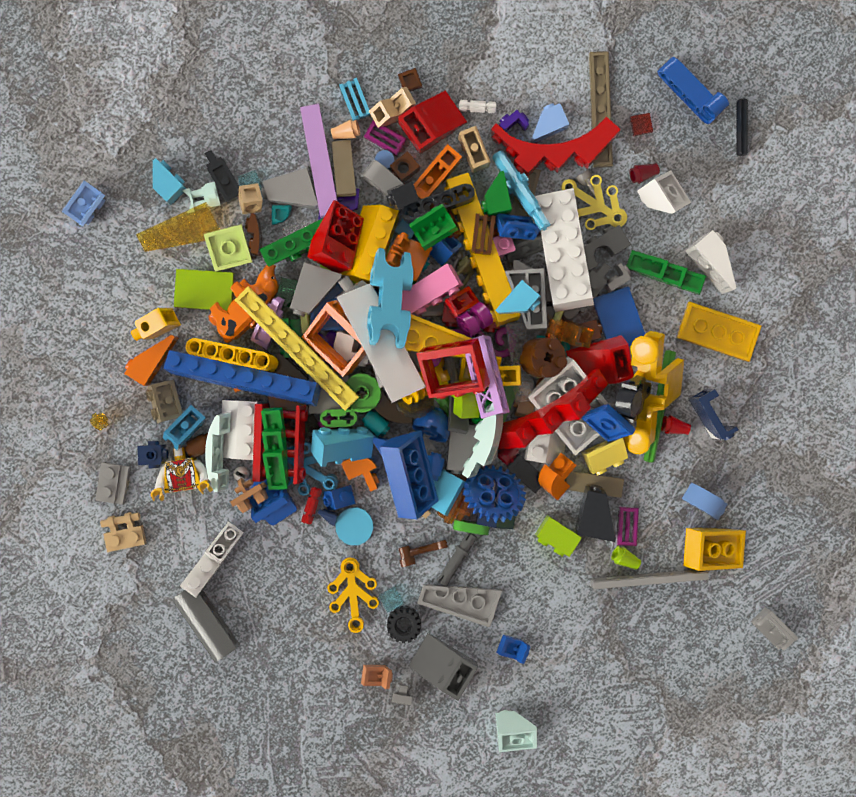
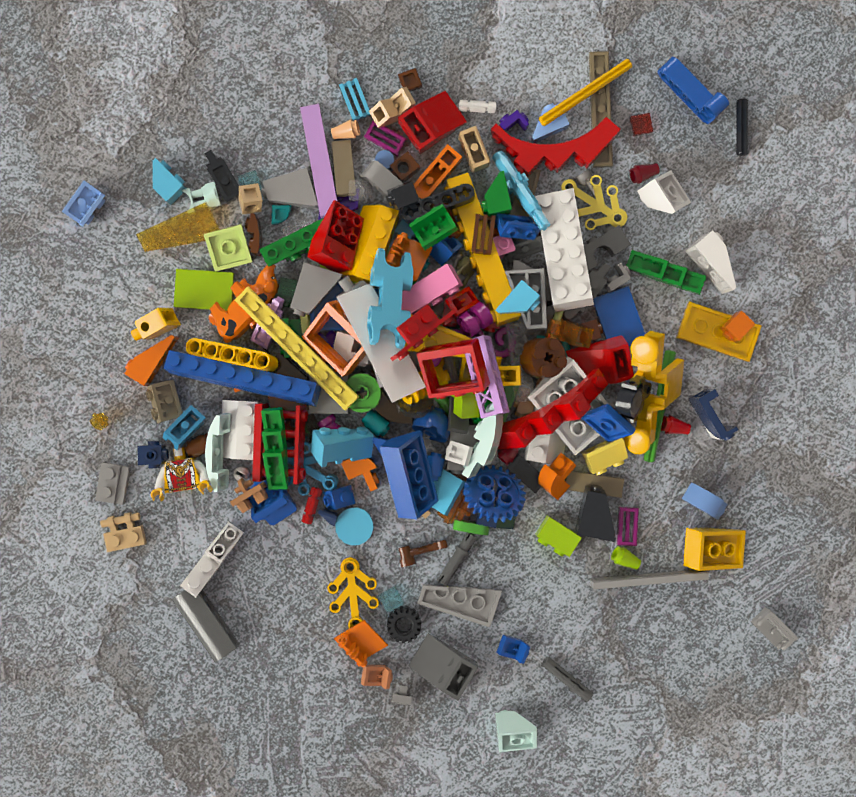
(338, 423): bright green beam -> none
(359, 191): none -> clear bracket
(360, 642): none -> orange hinge
(418, 326): none -> red bracket
(458, 453): none -> white bracket
(572, 683): none -> dark grey pin
(585, 92): none -> yellow axle
(737, 326): none -> orange brick

